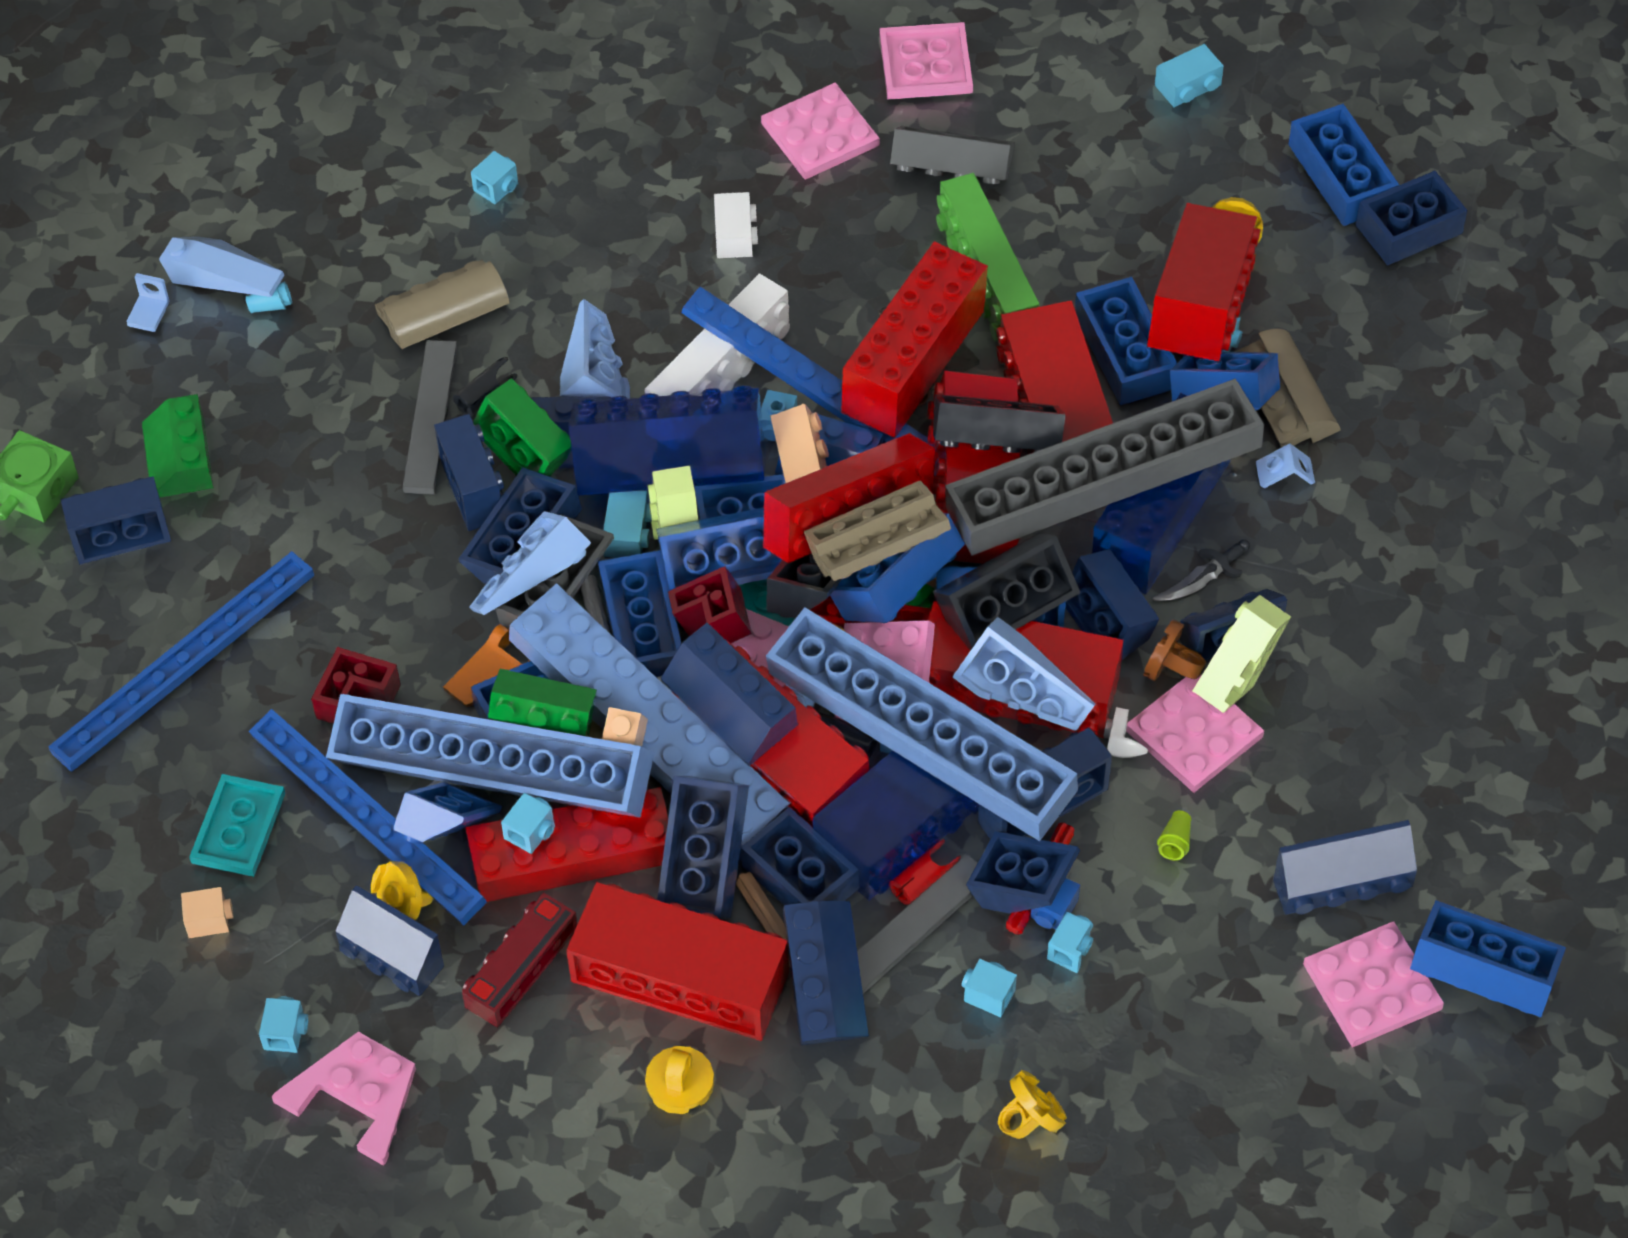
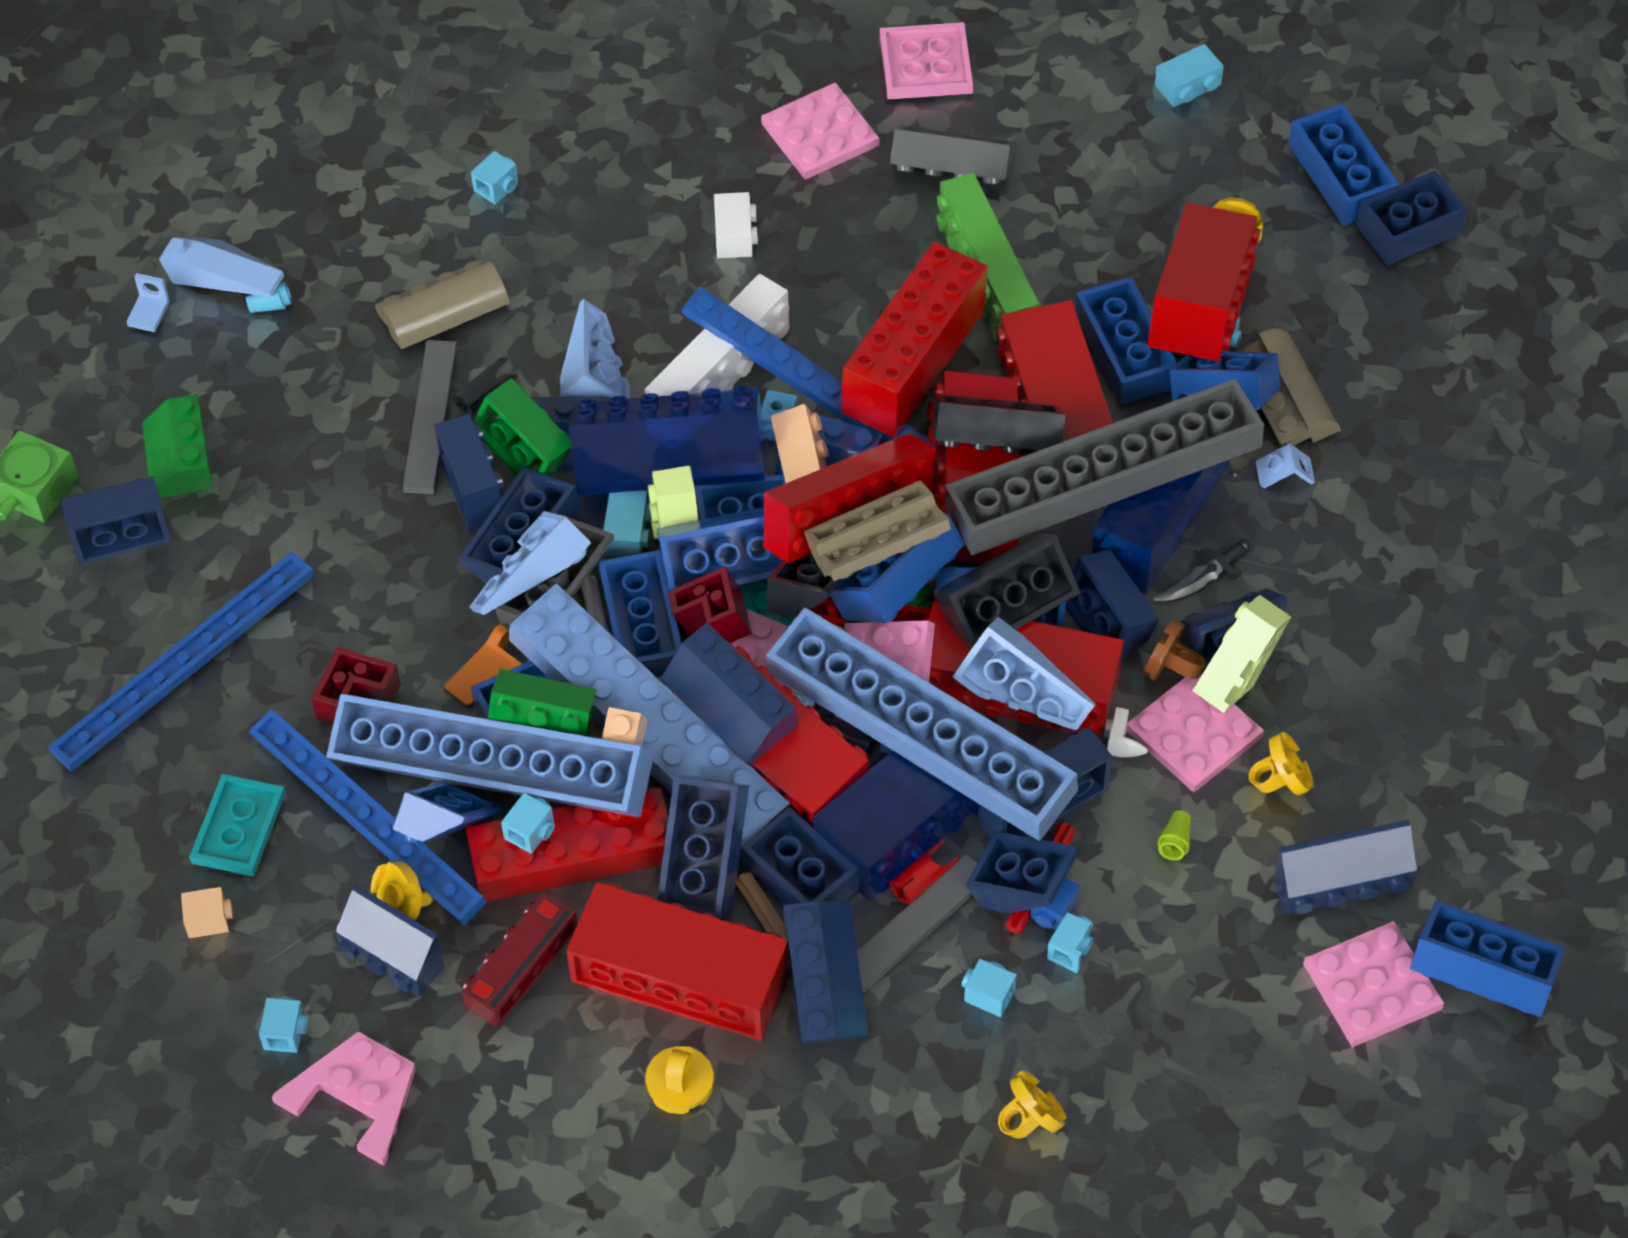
(1285, 767): none -> yellow tile

